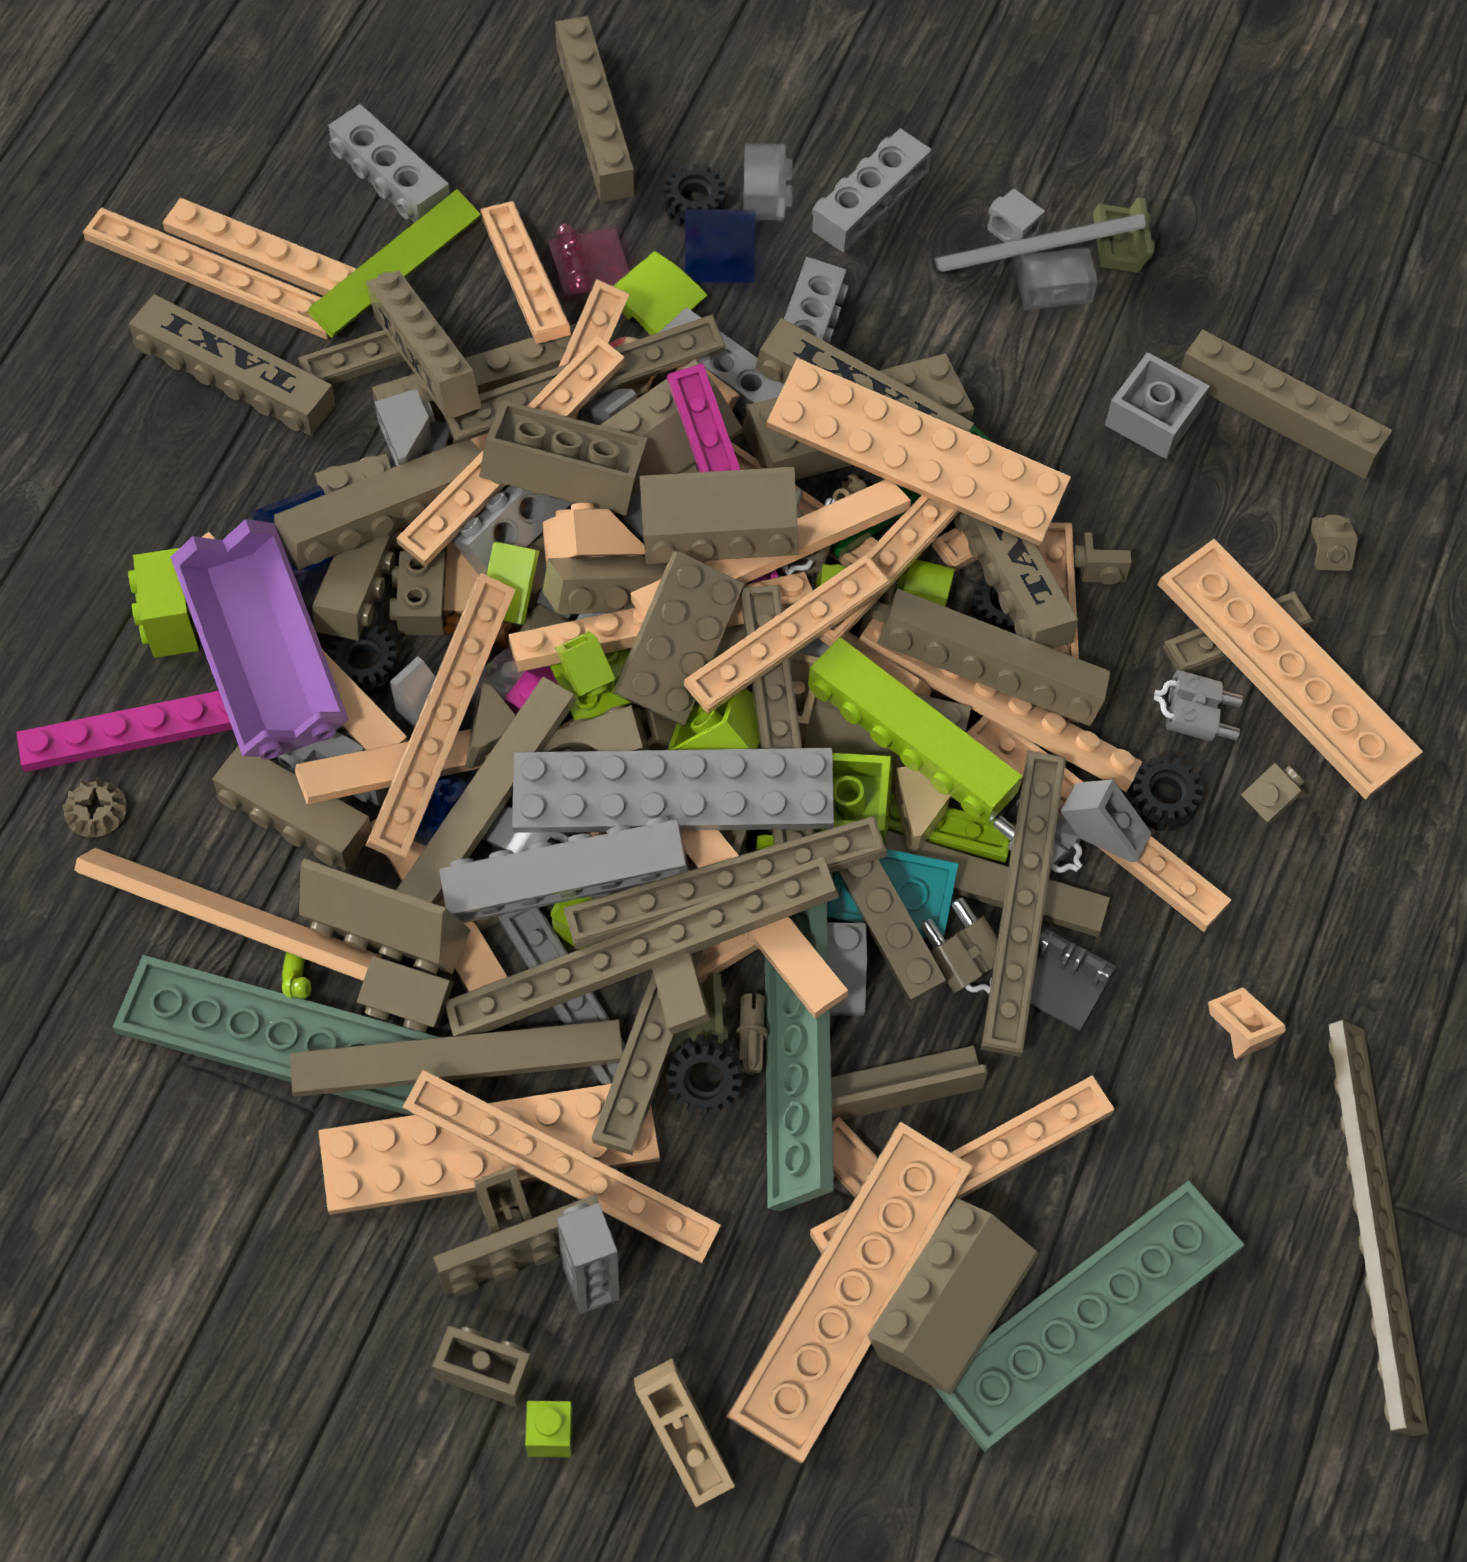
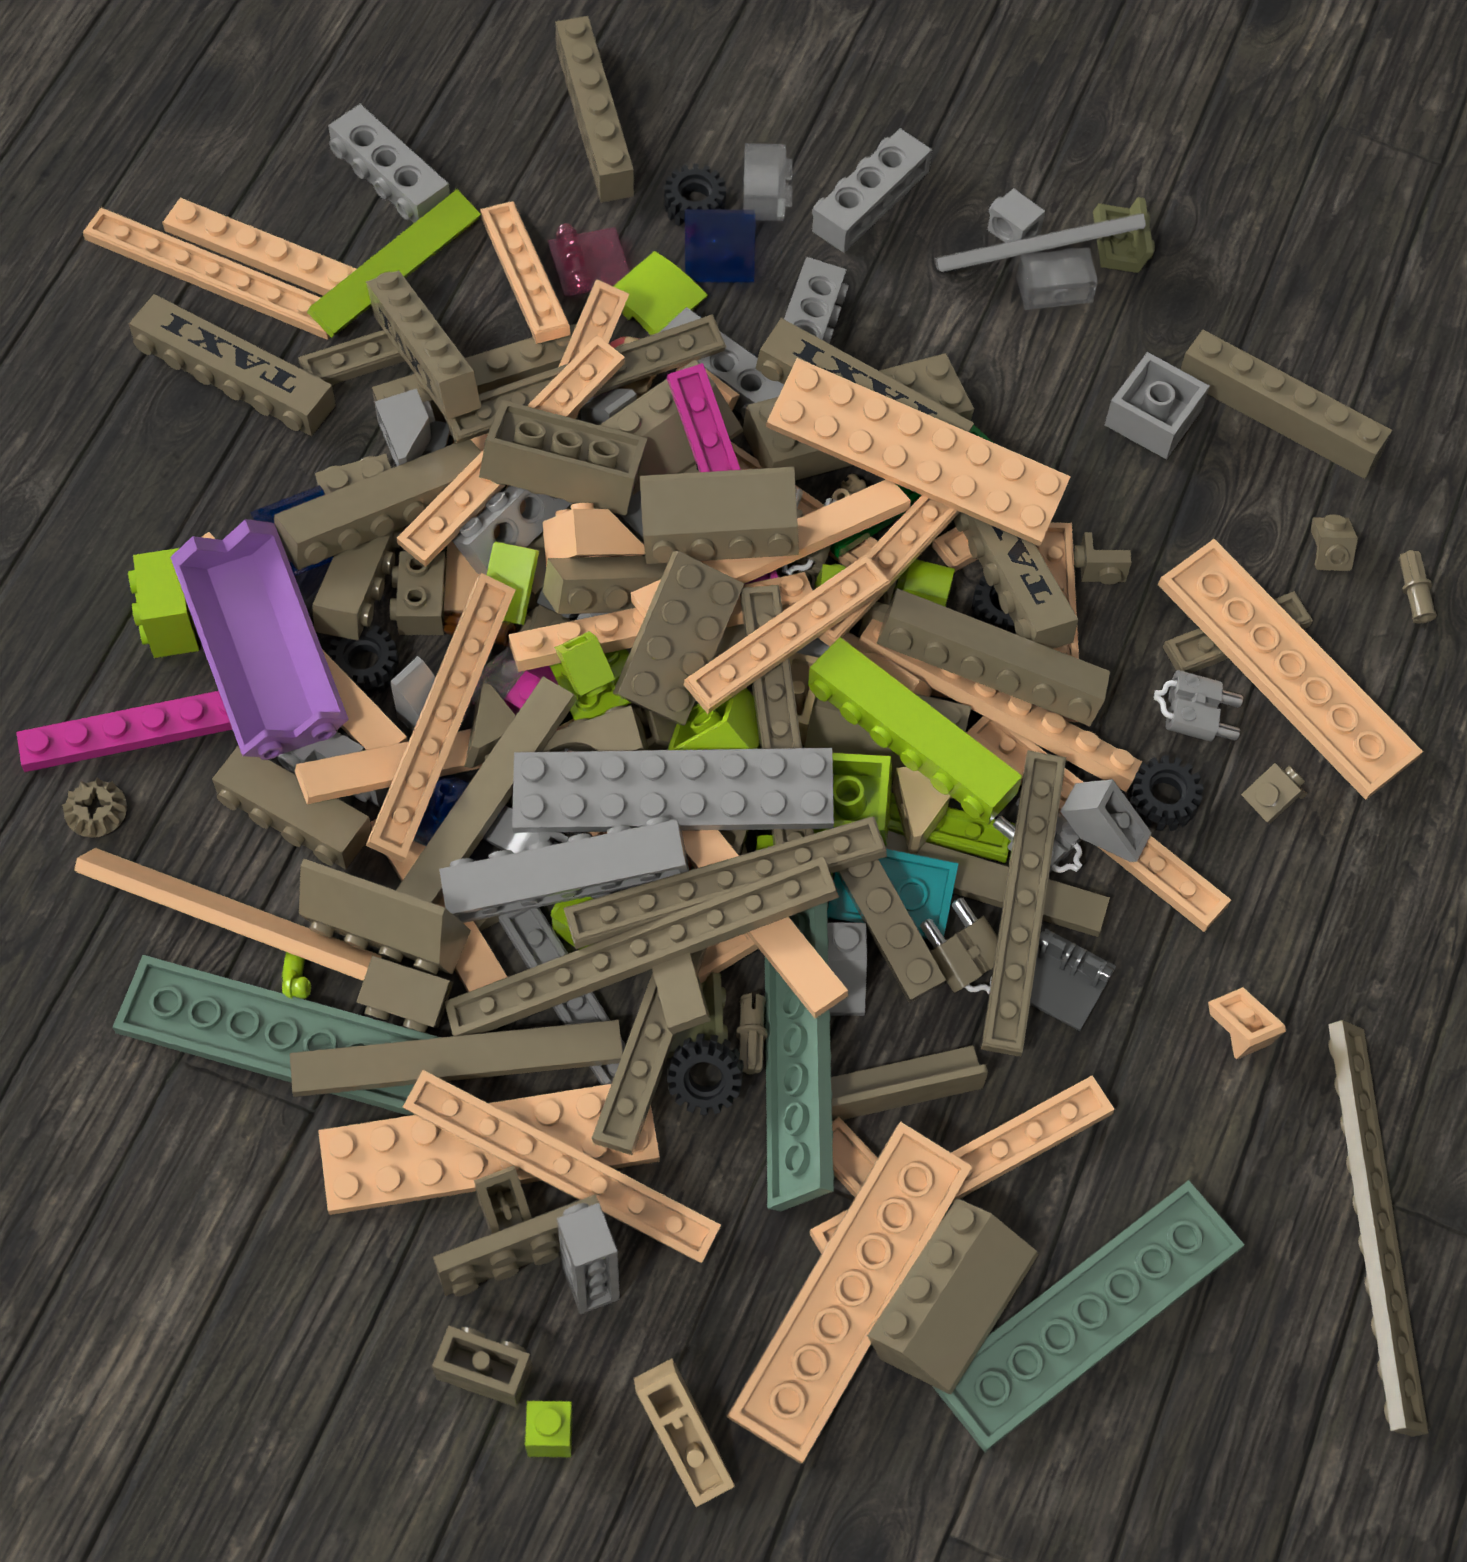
(1417, 587): none -> dark tan axle

